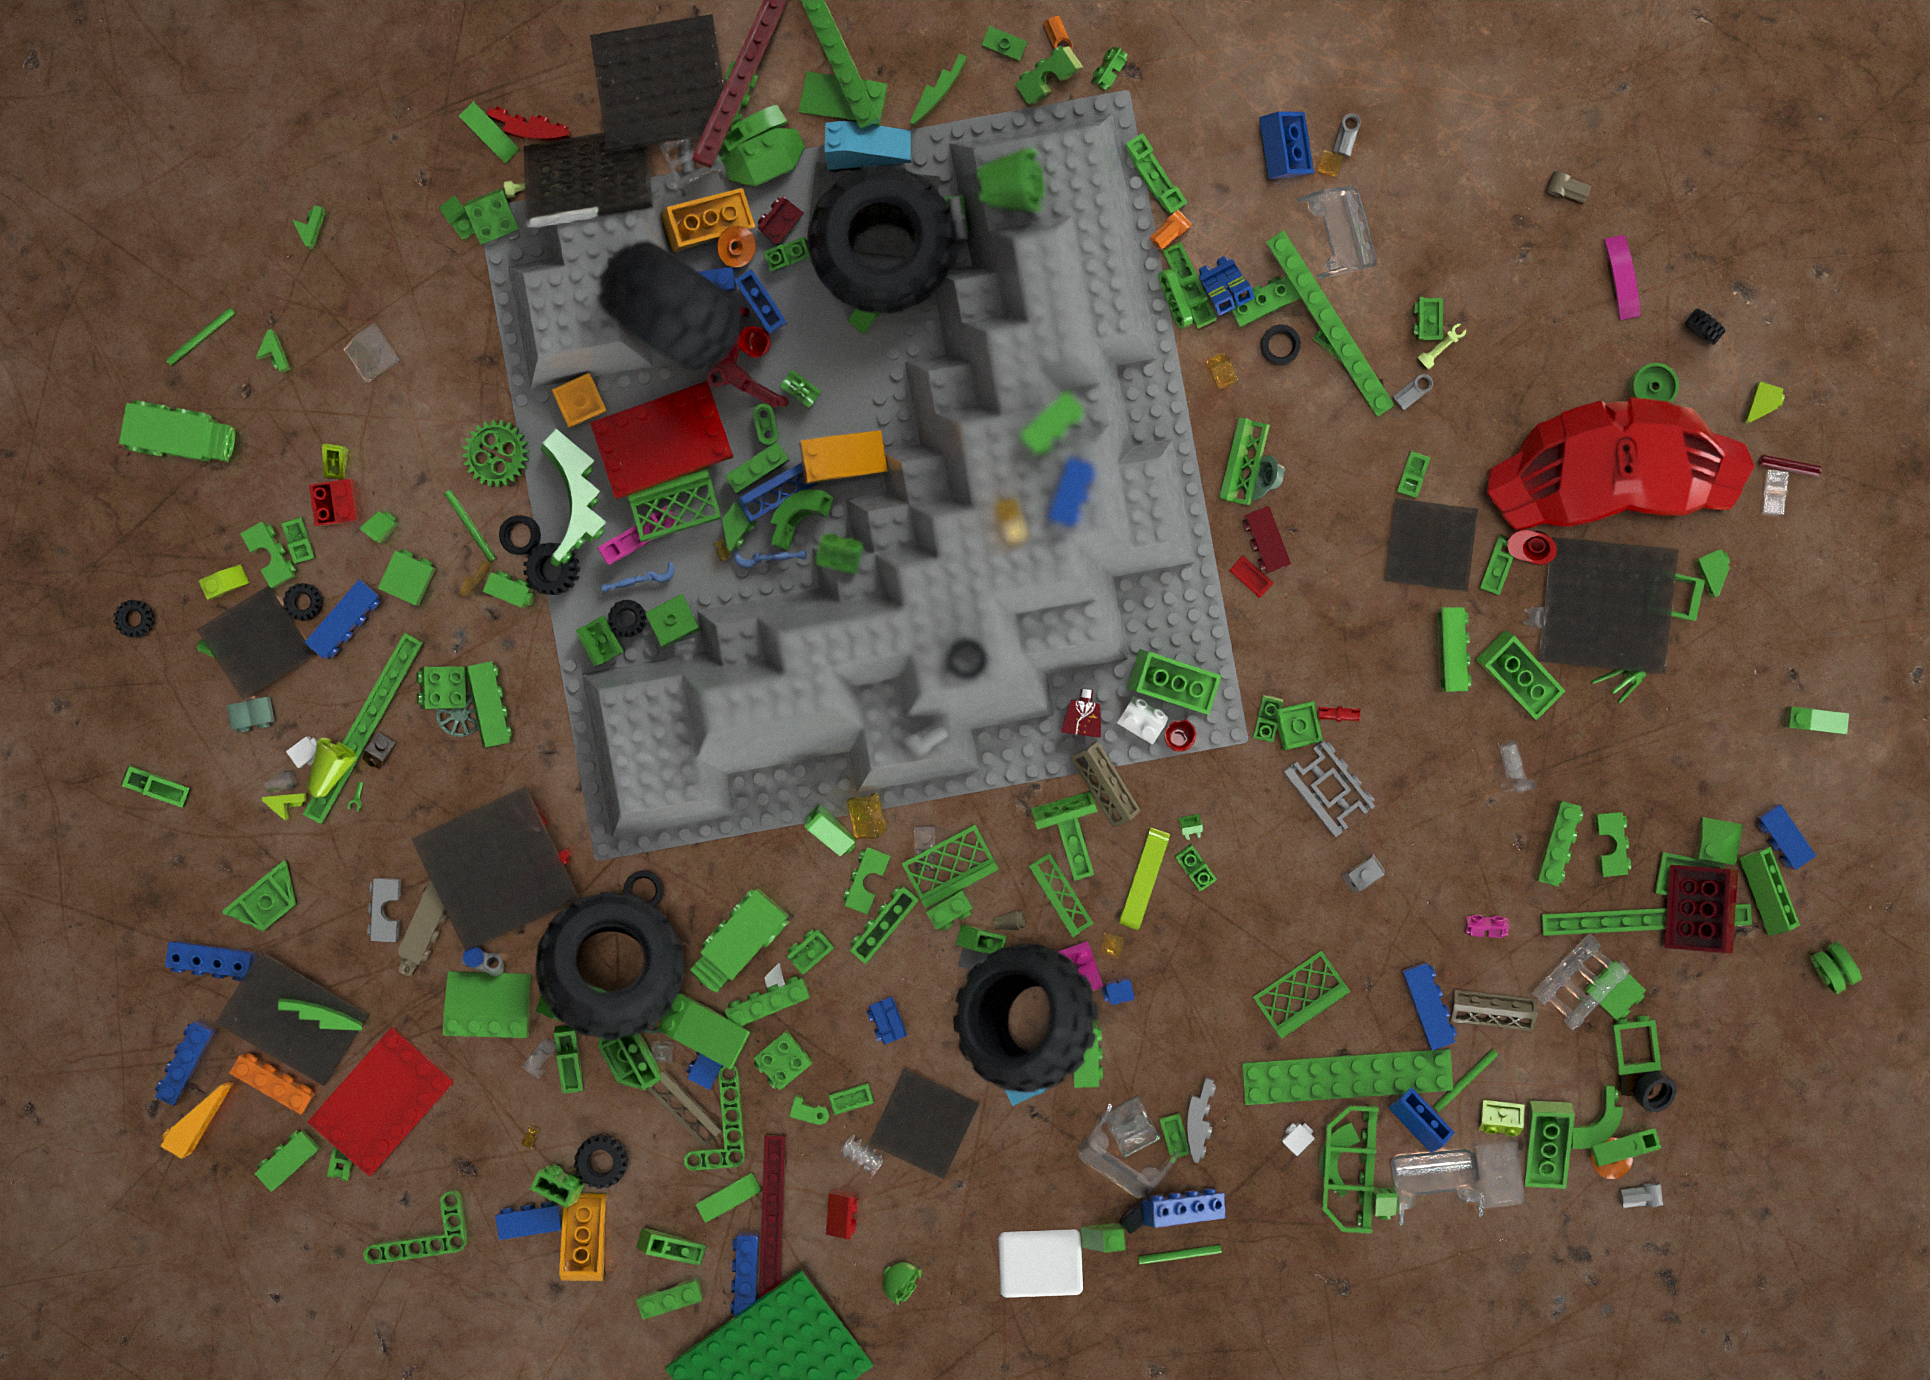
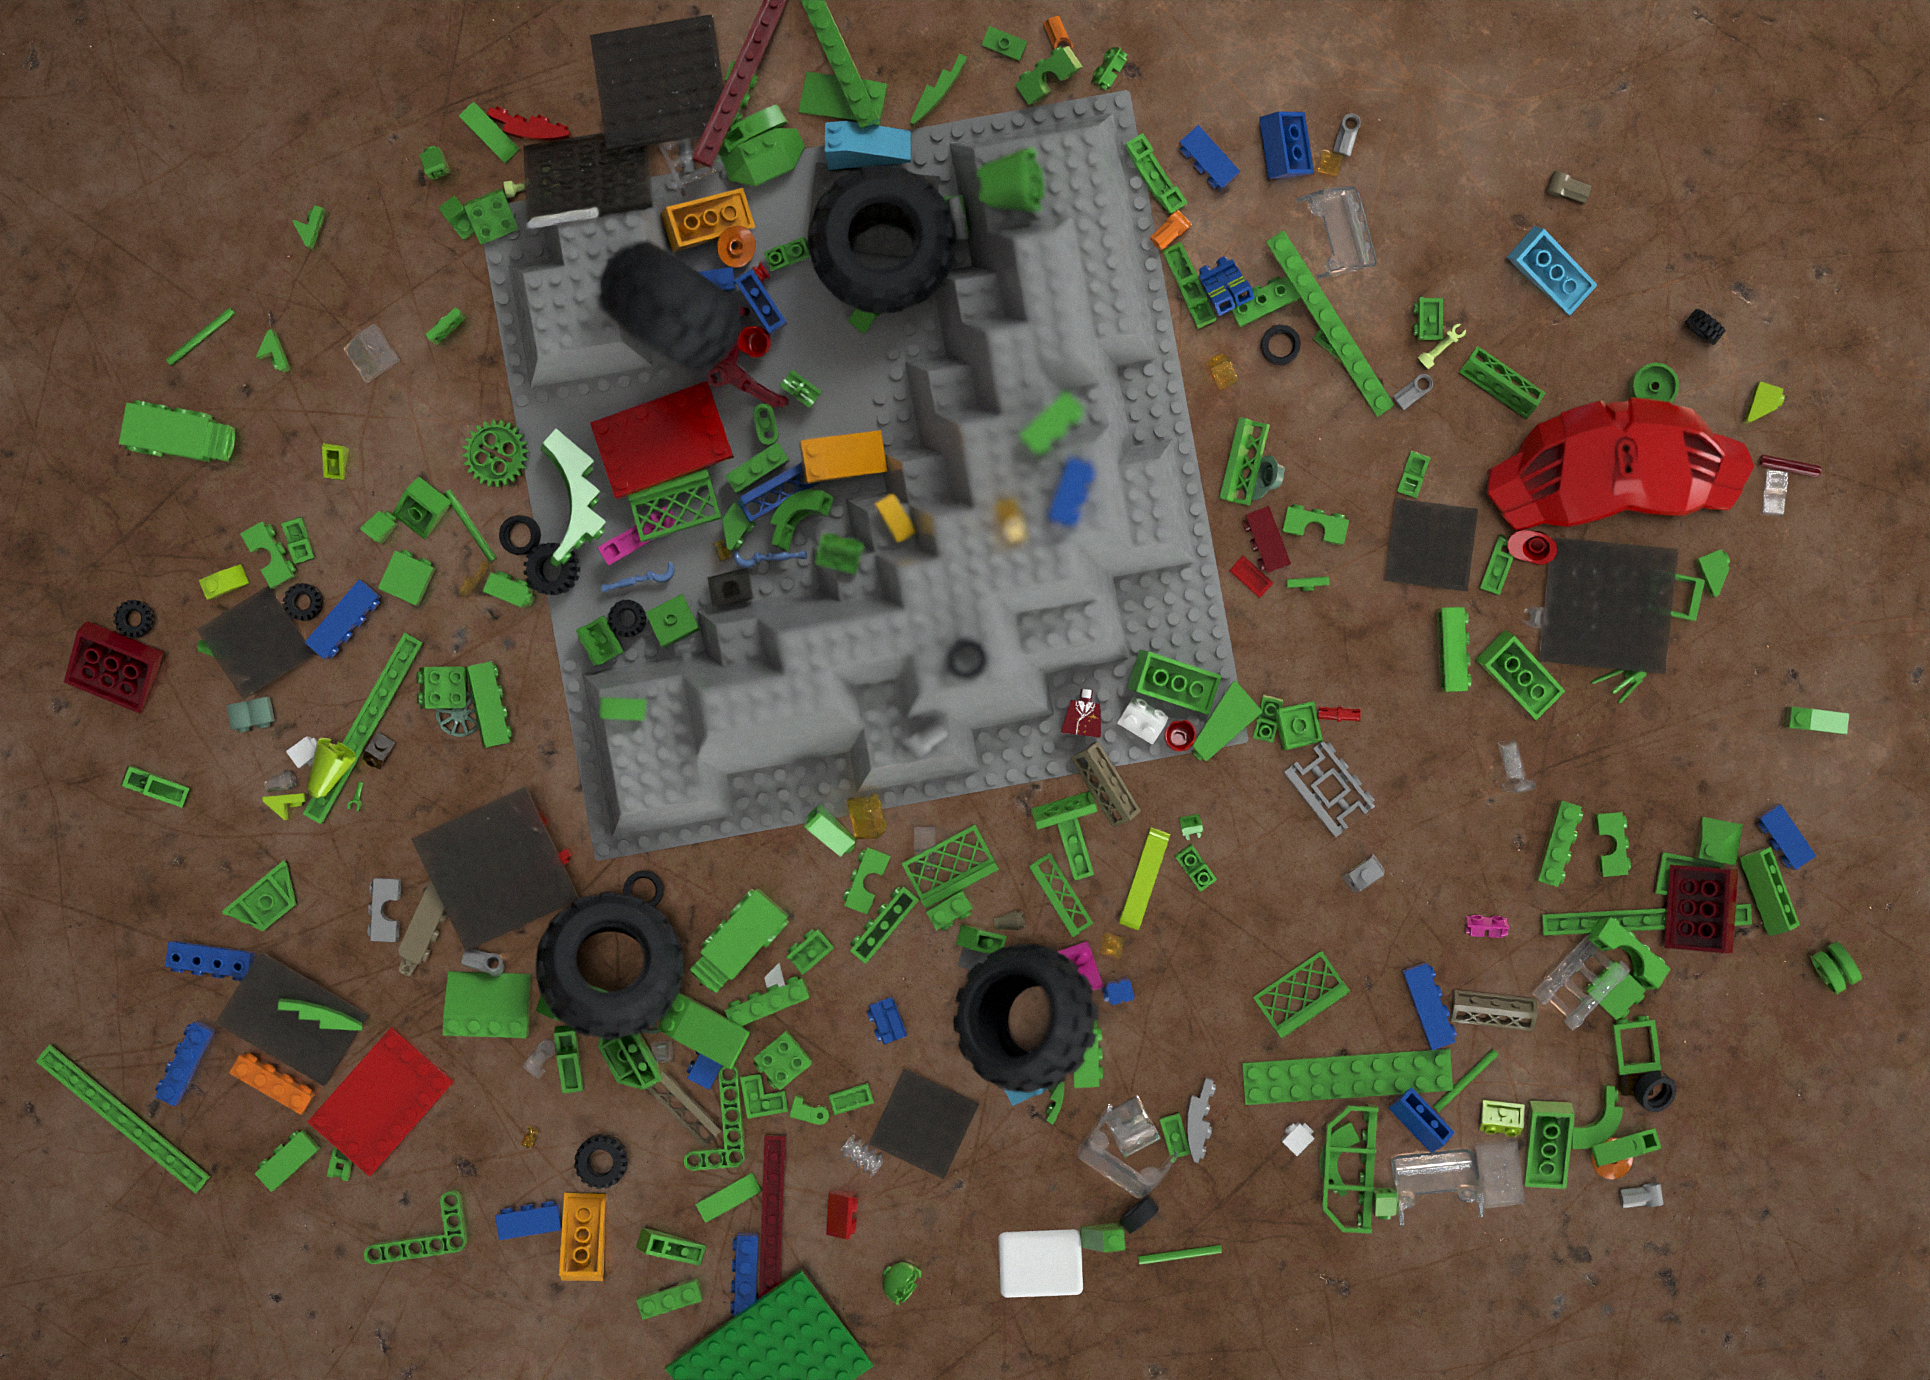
(112, 666): none -> dark red slope
(122, 1118): none -> bright green plate
(185, 1135): light orange slope -> none
(334, 502): red slope -> none
(421, 507): none -> bright green slope
(434, 162): none -> bright green slope
(446, 325): none -> bright green plate
(473, 957): blue piece -> none
(558, 1185): bright green brick -> none
(579, 400): light orange plate -> none
(622, 708): none -> bright green slope
(730, 588): none -> clear smoke slope
(759, 1103): none -> bright green plate
(761, 272): none -> red bush
(779, 220): dark red bracket -> none
(895, 518): none -> yellow slope
(1056, 1095): none -> bright green slope
(1175, 298): bright green beam -> none
(1183, 1208): brick -> none
(1208, 158): none -> blue brick
(1228, 719): none -> bright green slope
(1307, 583): none -> bright green plate
(1333, 526): none -> bright green arch
(1500, 384): none -> bright green fence
(1552, 270): none -> medium azure slope
(1623, 277): dark pink slope -> none
(1647, 968): none -> bright green arch

